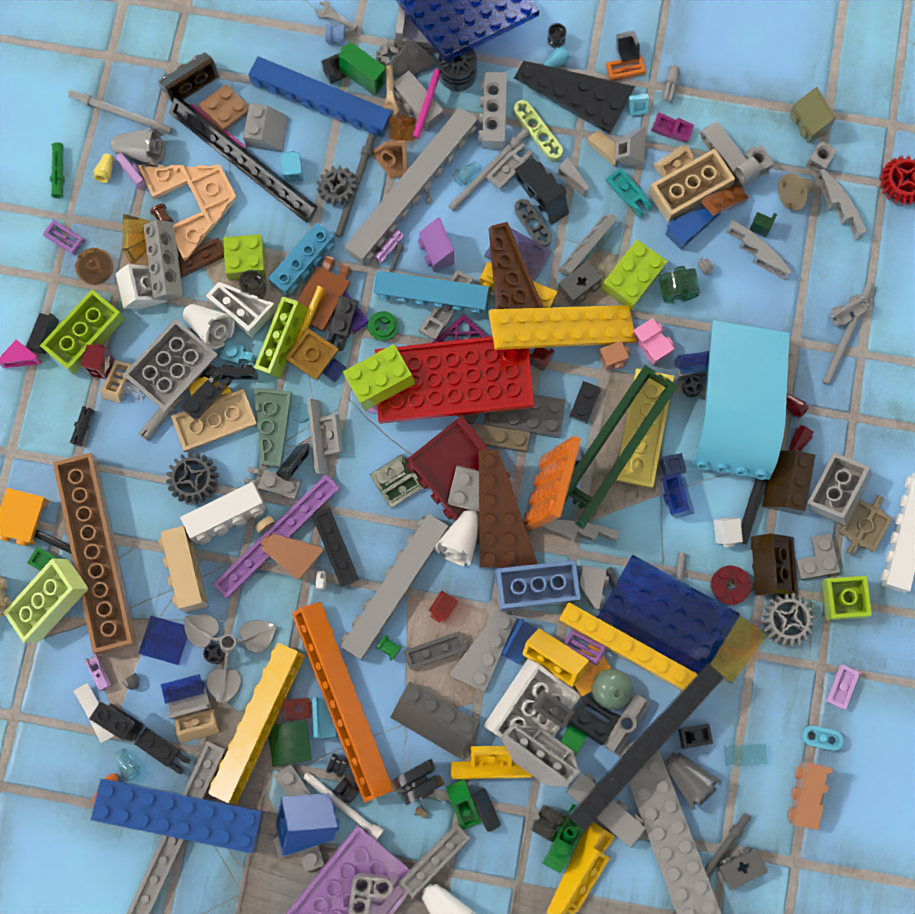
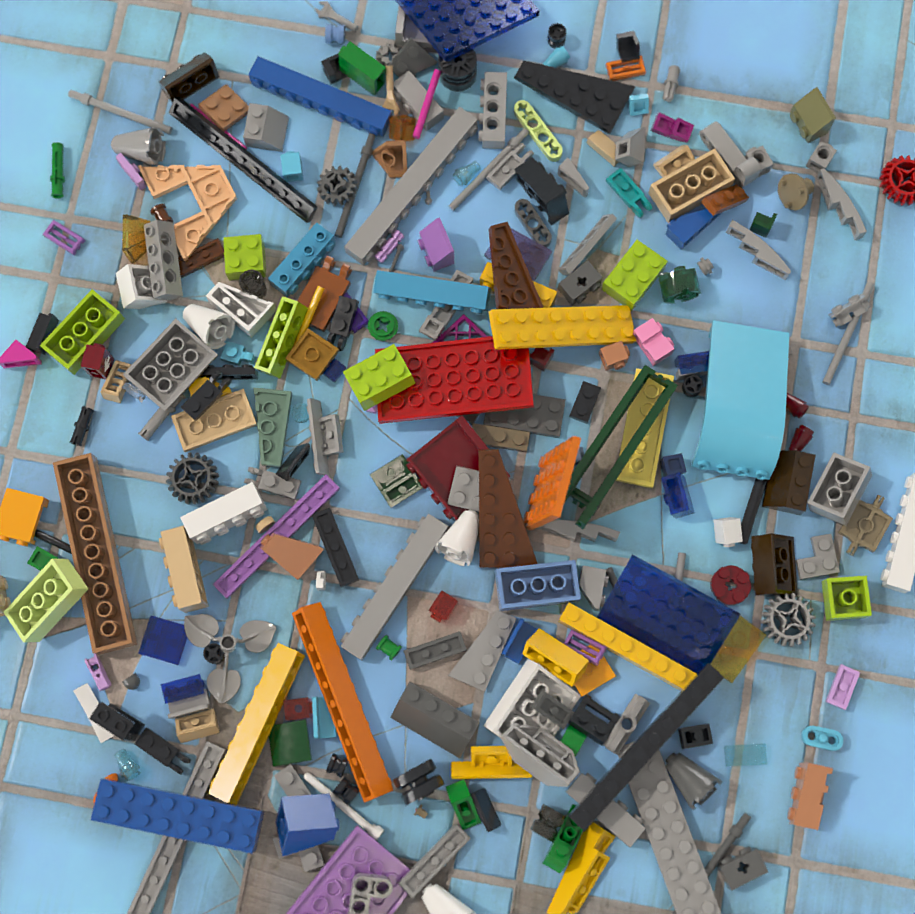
(94, 266): clear orange tile -> none
(104, 169): light yellow cone -> none
(612, 689): sand green cylinder -> none

